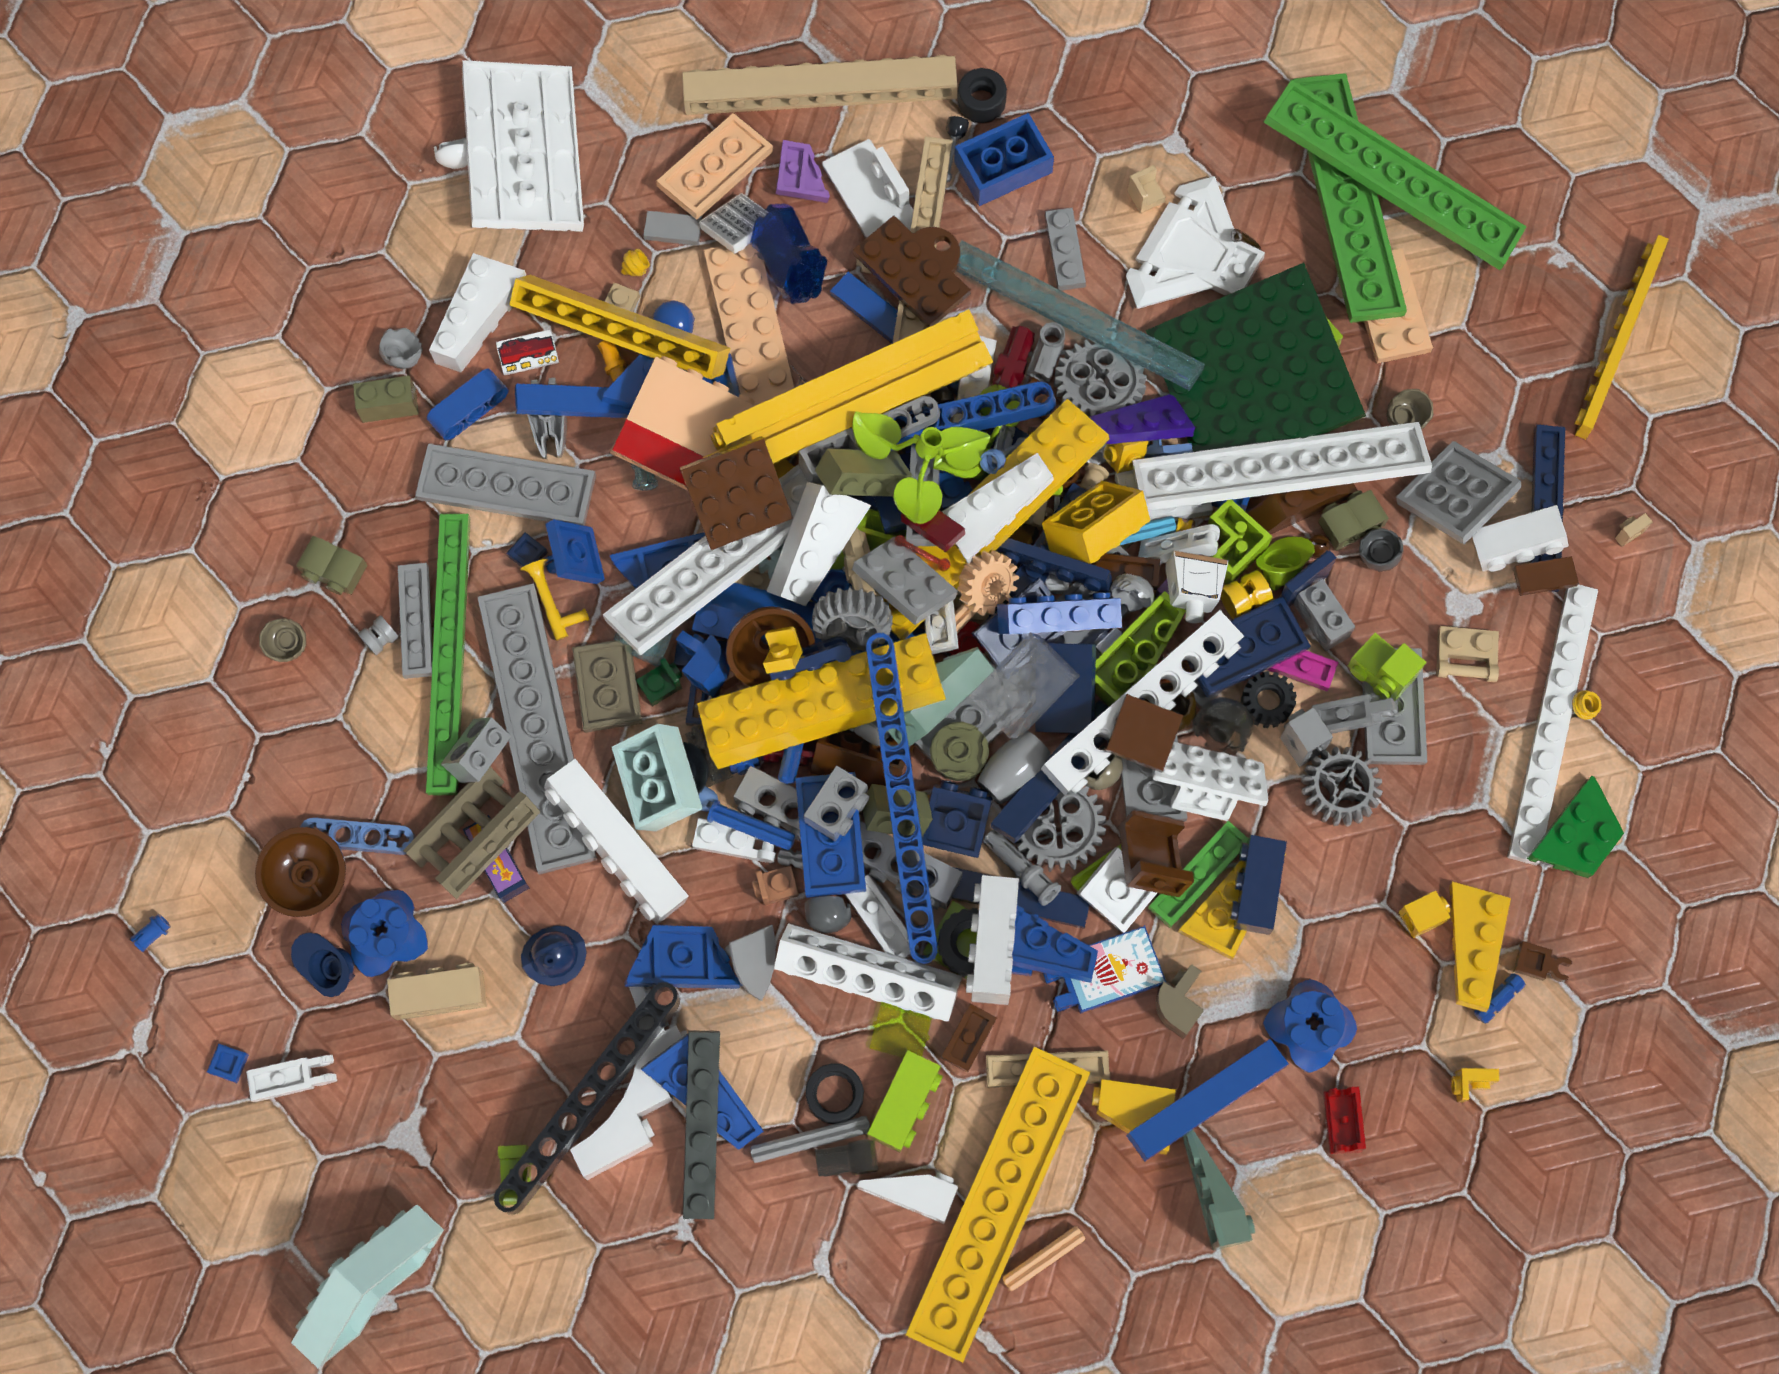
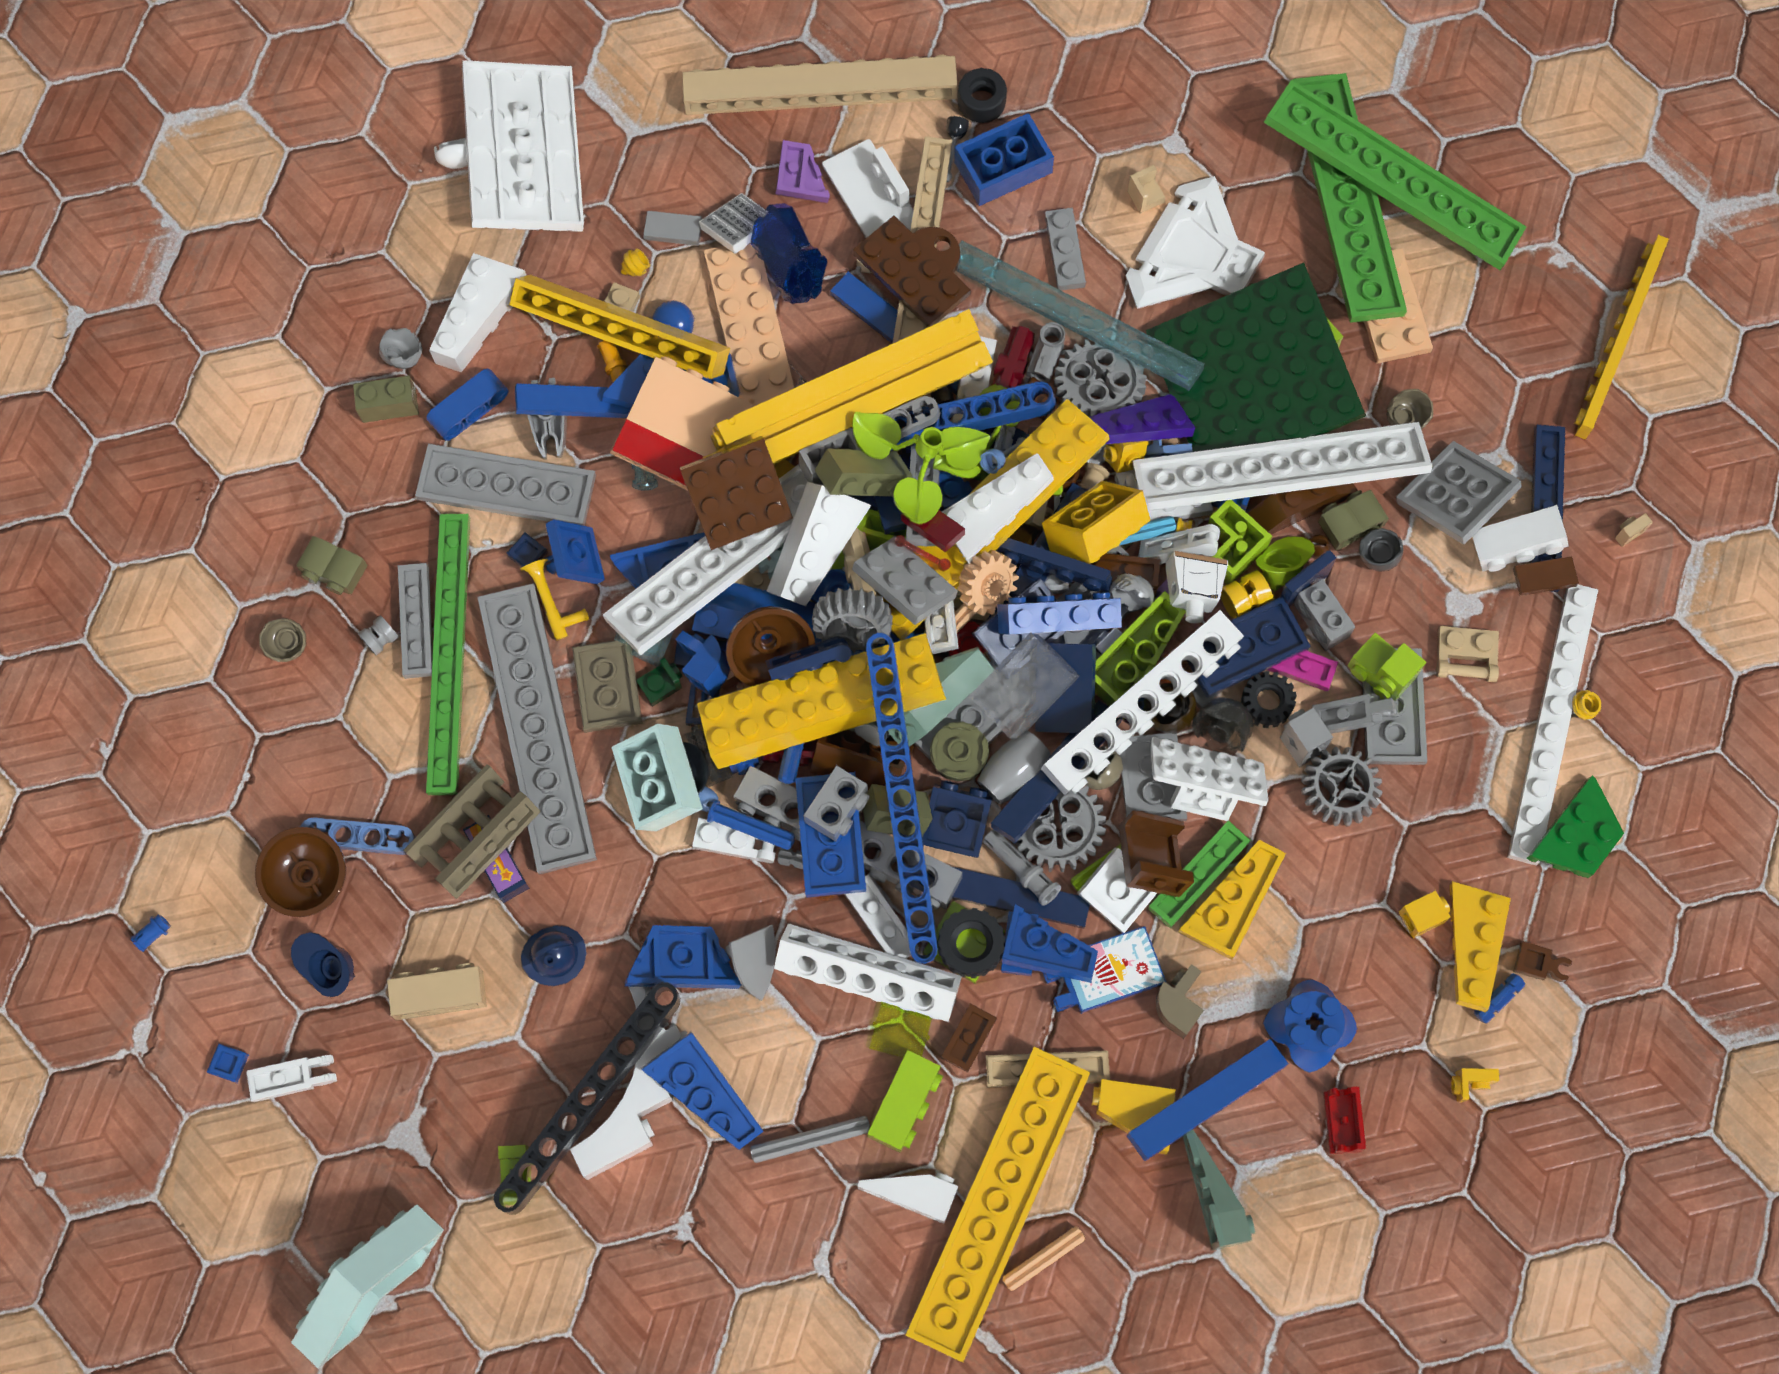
(402, 942): blue brick -> none
(476, 750): light grey brick -> none
(527, 352): slope -> none
(615, 842): white brick -> none
(701, 1124): pearl dark grey plate -> none
(714, 166): light nougat plate -> none
(775, 885): nougat bracket -> none
(783, 651): yellow bracket -> none
(827, 914): dark grey hair -> none
(834, 1070): black tyre -> none
(854, 1158): clear smoke piece -> none
(994, 940): white wedge -> none
(1144, 733): reddish brown tile -> none
(1237, 235): dark brown piece -> none
(1258, 884): dark blue brick -> none

